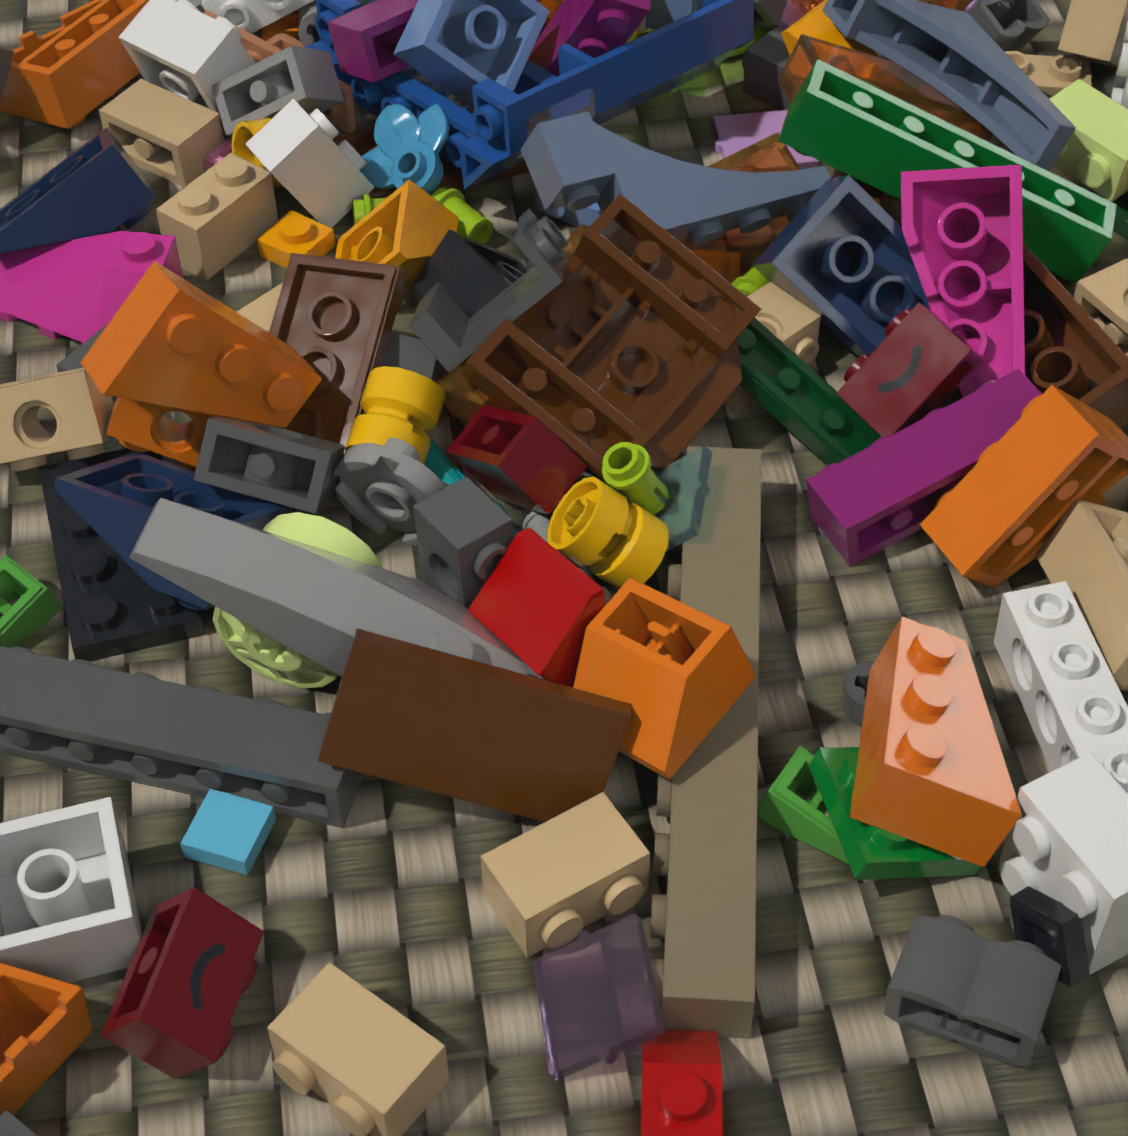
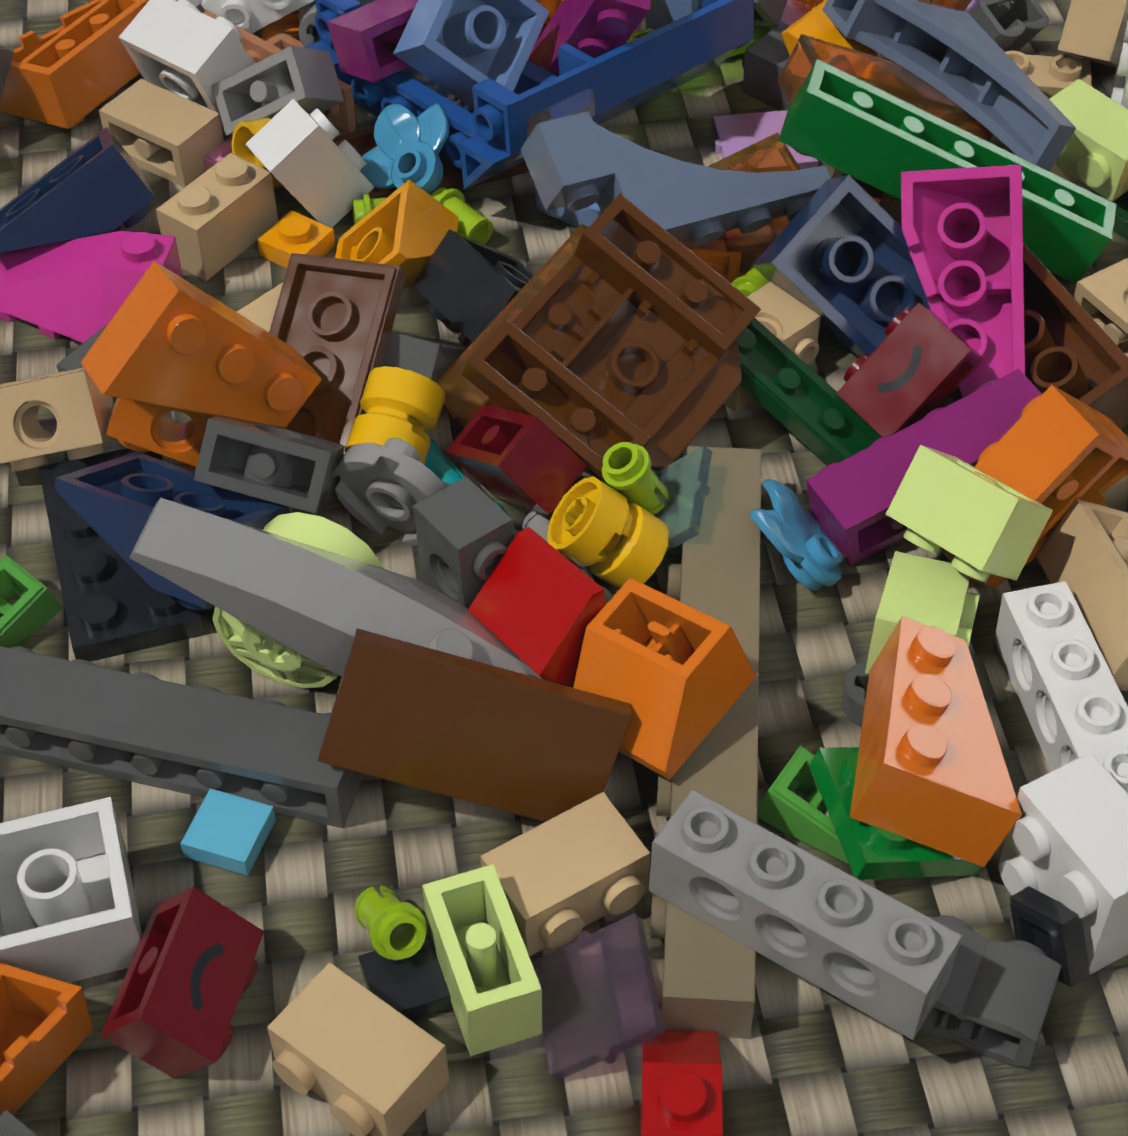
(393, 926): none -> lime pin
(408, 985): none -> black tile
(454, 335): dark grey panel -> none
(483, 960): none -> yellowish green brick
(799, 538): none -> dark azure plate
(803, 913): none -> light grey brick
(925, 593): none -> yellowish green brick
(968, 515): none -> yellowish green brick

